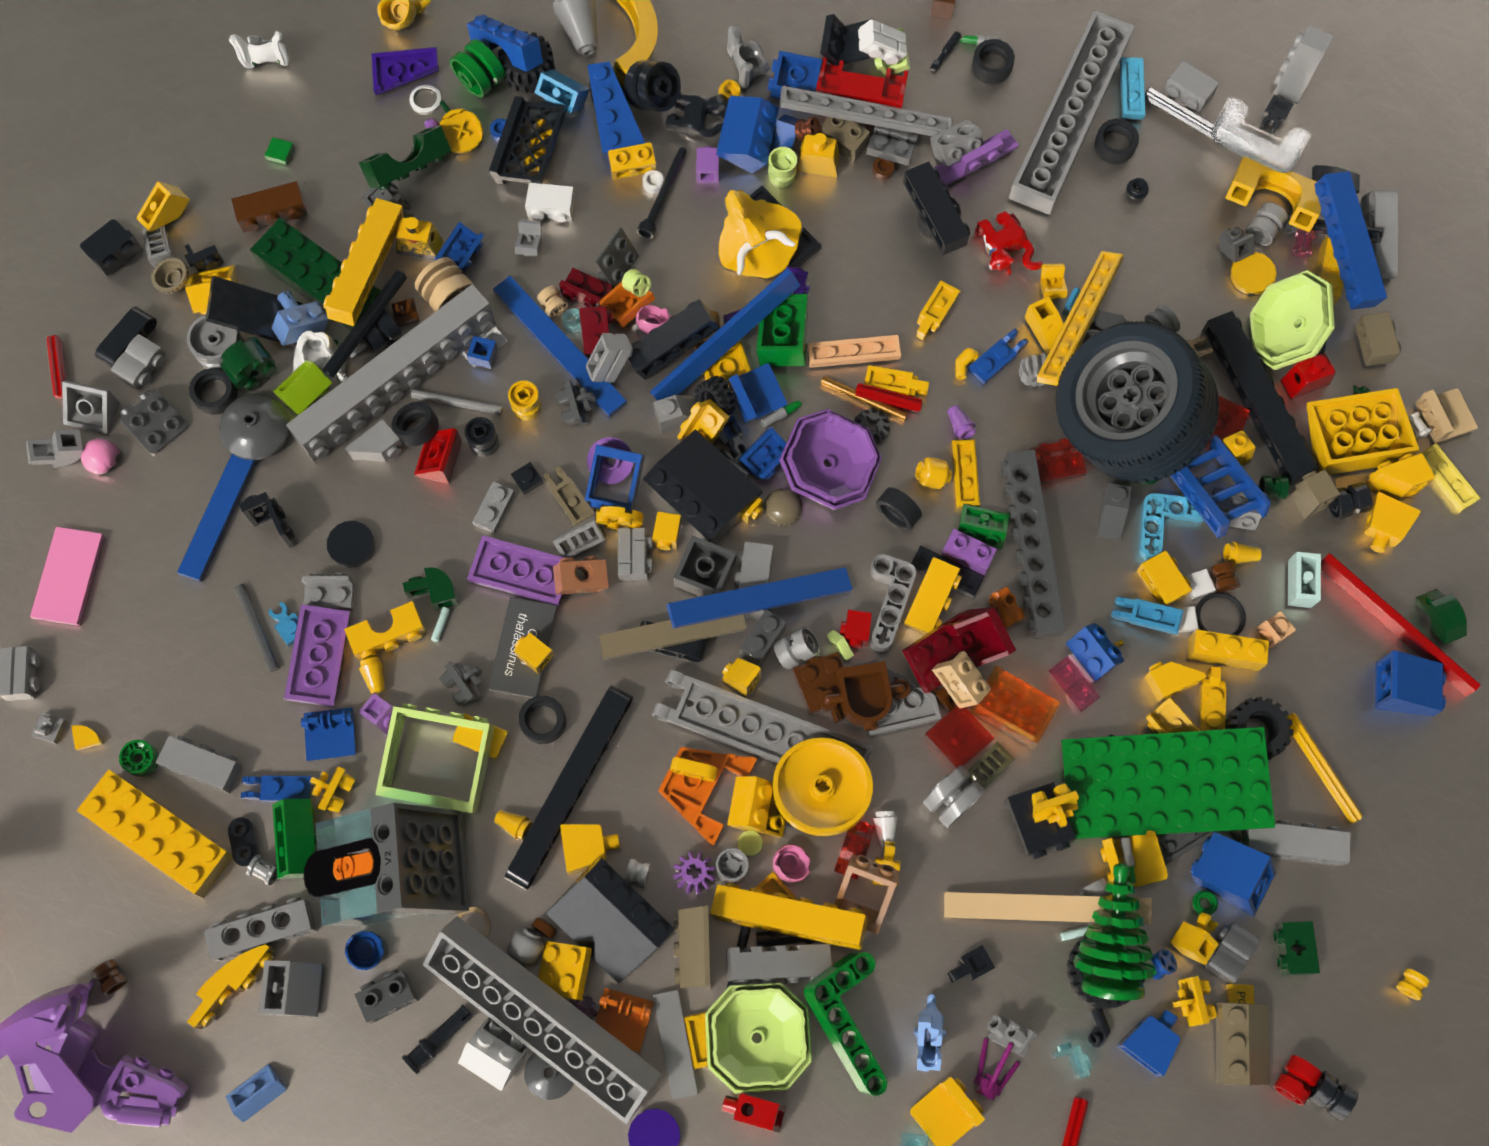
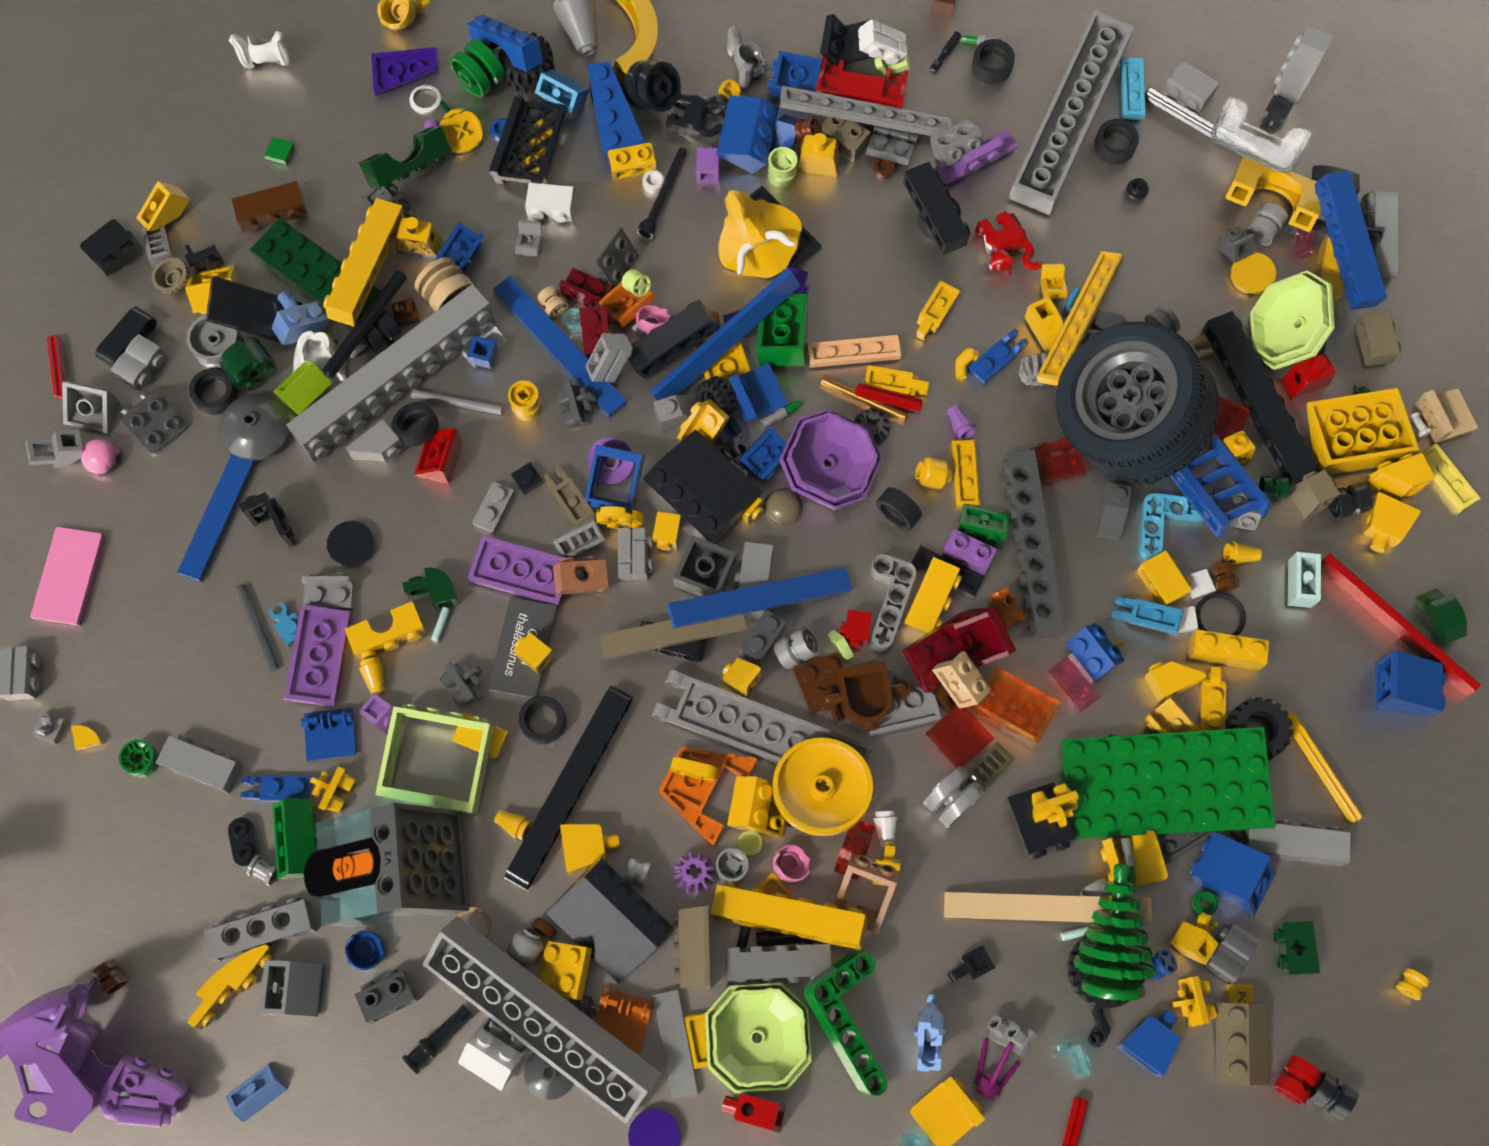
(155, 833): yellow brick -> none
(481, 436): black wheel -> none
(1275, 629): light nougat bracket -> none

